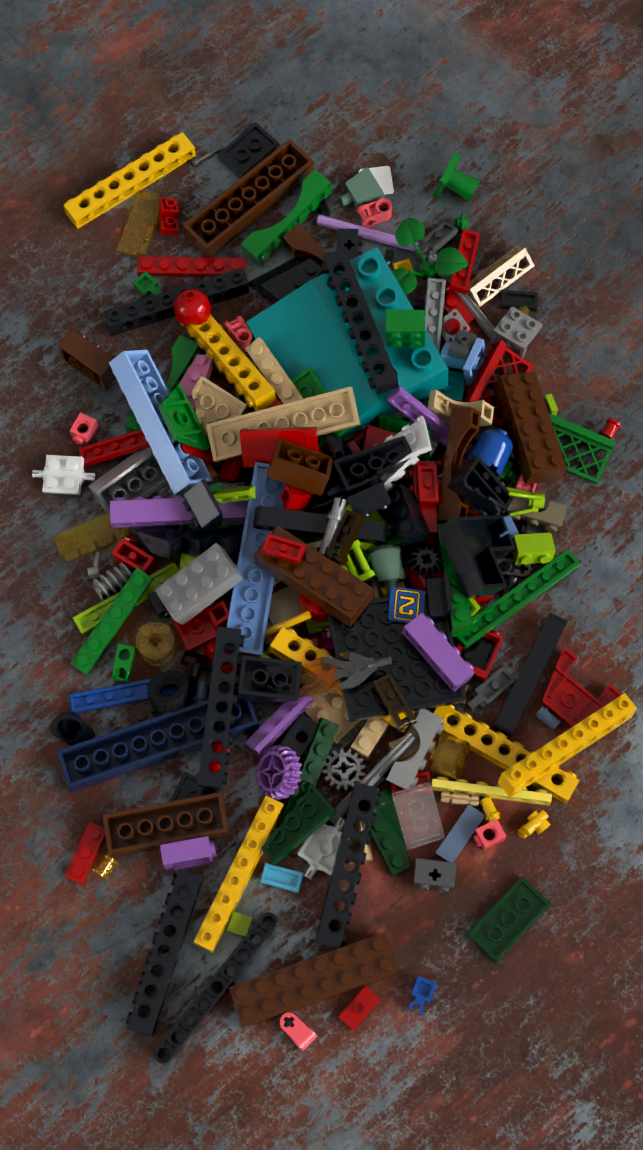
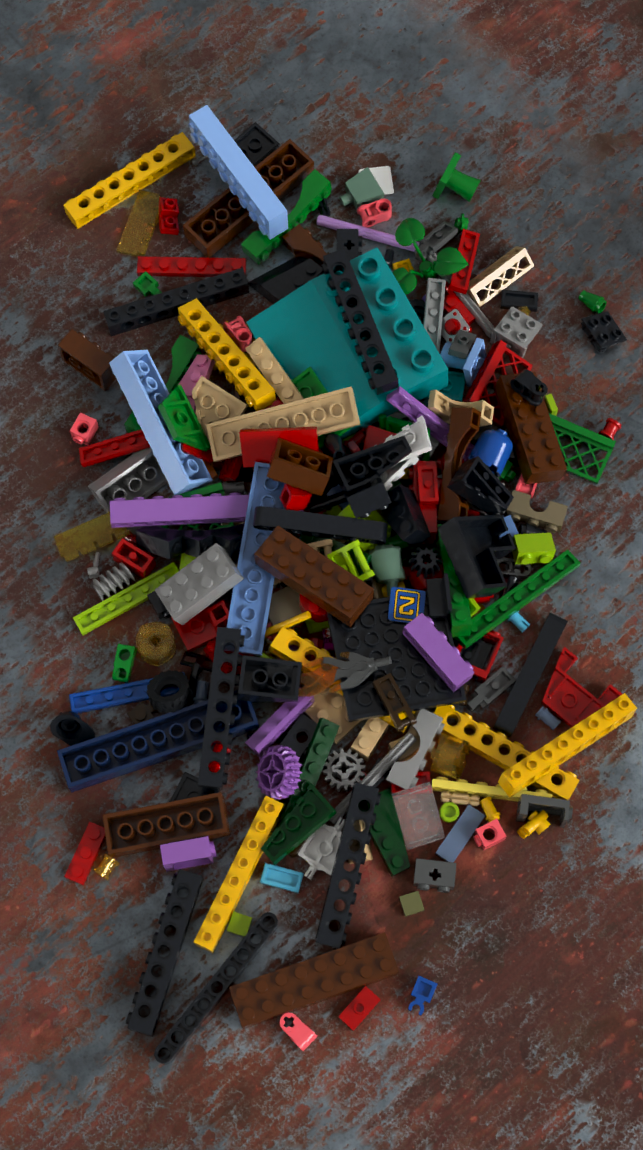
(63, 475): white plate -> none
(112, 621): green plate -> none
(192, 307): red cylinder -> none
(203, 506): slope -> none
(235, 494): lime slope -> none
(238, 172): none -> light blue brick
(283, 548): red plate -> none
(333, 524): light grey pin -> none
(345, 537): dark brown plate -> none
(405, 328): green brick -> none
(411, 903): none -> olive tile
(449, 812): none -> lime tile
(508, 919): dark green tile -> none
(519, 621): none -> medium azure pin
(529, 385): none -> black piece
(534, 499): lime plant -> none
(549, 805): none -> dark grey panel
(593, 302): none -> green cone
(602, 331): none -> black hinge

